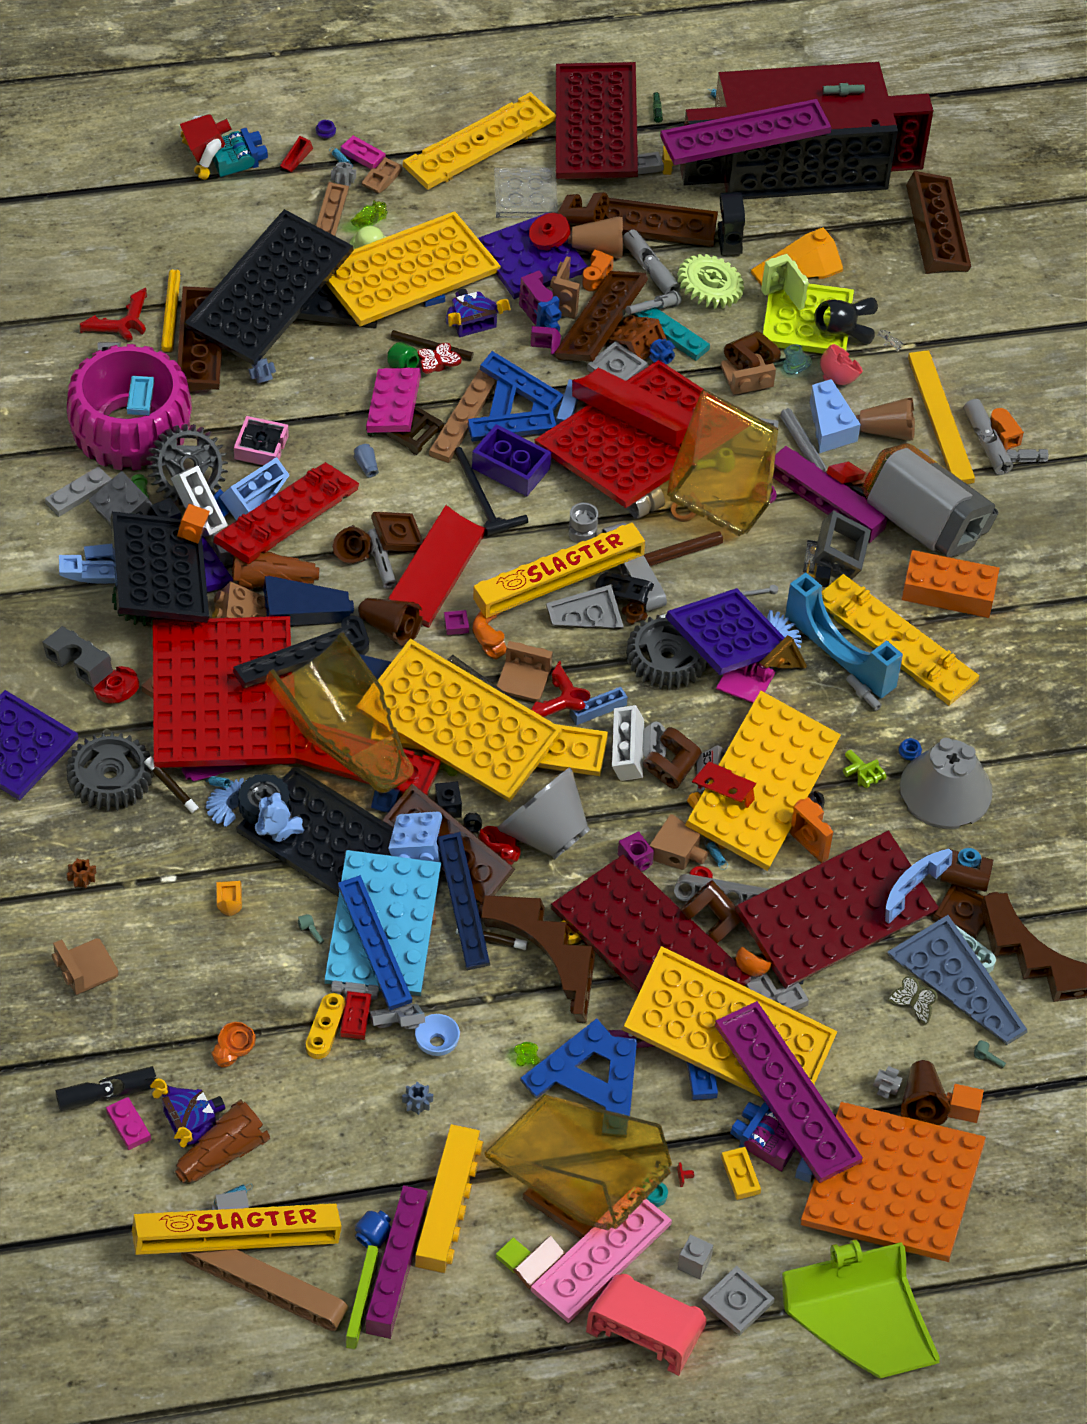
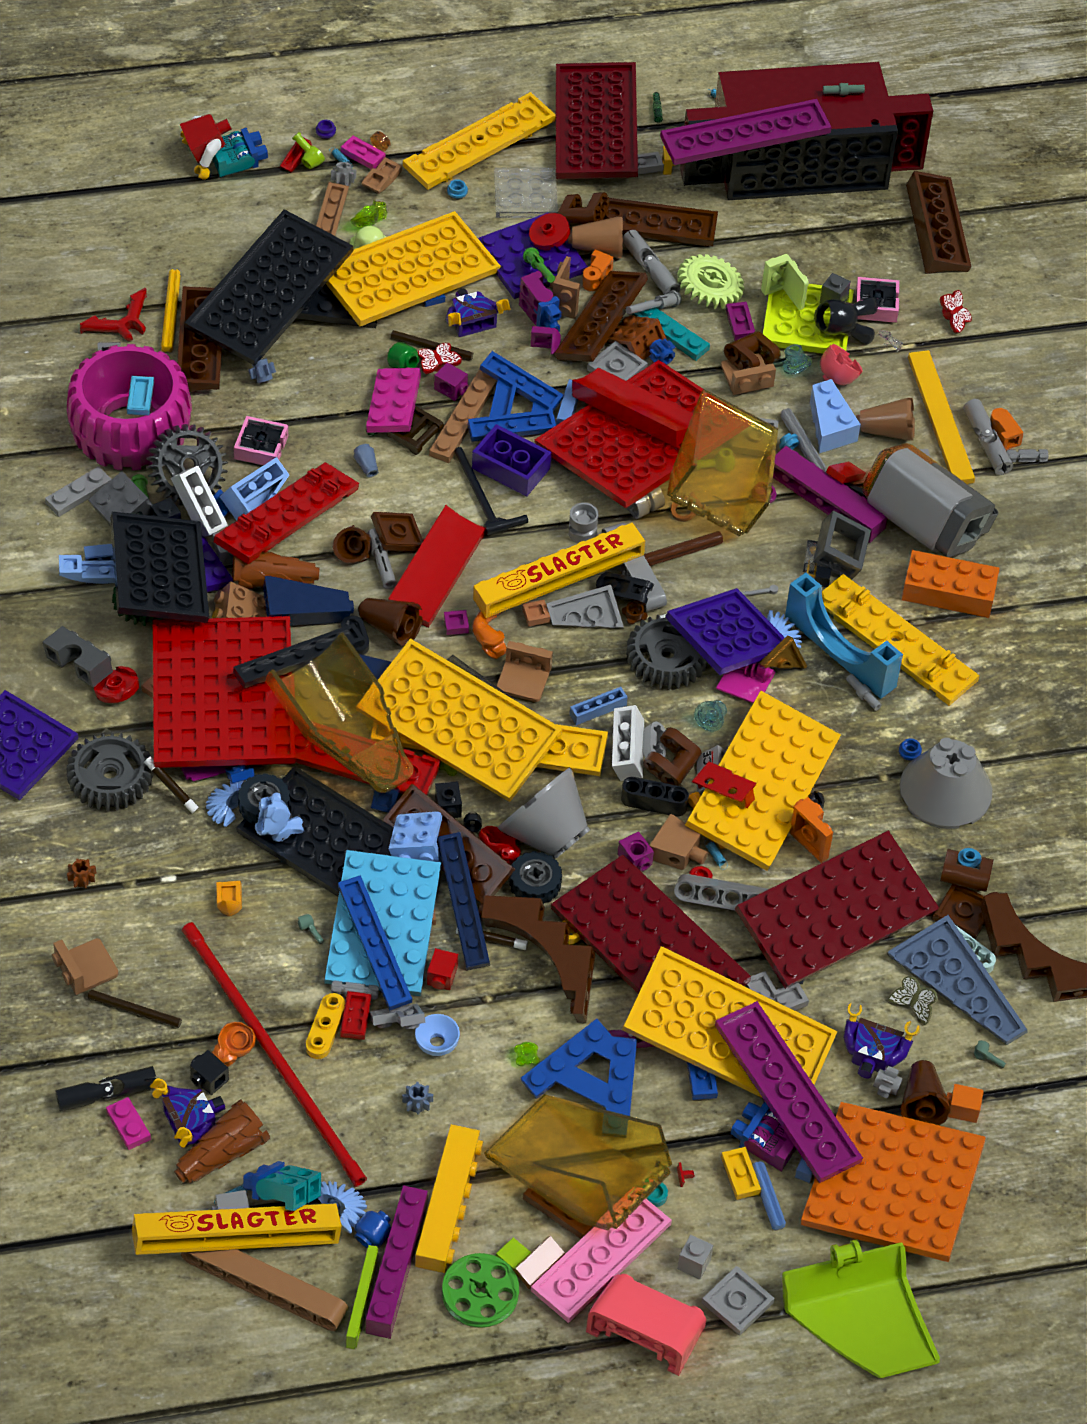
(134, 1008): none -> dark brown bar
(193, 523): orange brick -> none
(208, 1072): none -> black brick
(220, 782): medium azure piece -> none
(239, 773): none -> blue plate
(284, 1183): none -> teal hips
(312, 156): none -> lime bar
(348, 1203): none -> light blue hair
(349, 1165): none -> red piece
(380, 141): none -> clear orange tile
(442, 969): none -> red brick
(451, 381): none -> magenta brick
(457, 189): none -> dark azure plate
(480, 1300): none -> bright green wedge
(532, 257): none -> bright green pin
(536, 613): none -> nougat plate
(547, 876): none -> black wheel
(570, 698): red piece -> none
(639, 794): none -> black beam
(710, 715): none -> clear light blue piece
(719, 904): reddish brown connector -> none
(732, 225): black beam -> none
(739, 319): none -> magenta plate
(751, 964): orange hair -> none
(769, 1197): none -> medium blue axle
(789, 440): none -> dark azure plate
(813, 253): light orange wedge -> none
(835, 288): none -> dark grey brick
(867, 773): lime arm -> none
(874, 1044): none -> dark purple torso
(886, 295): none -> piece
(932, 864): light blue slope -> none
(954, 311): none -> red animal

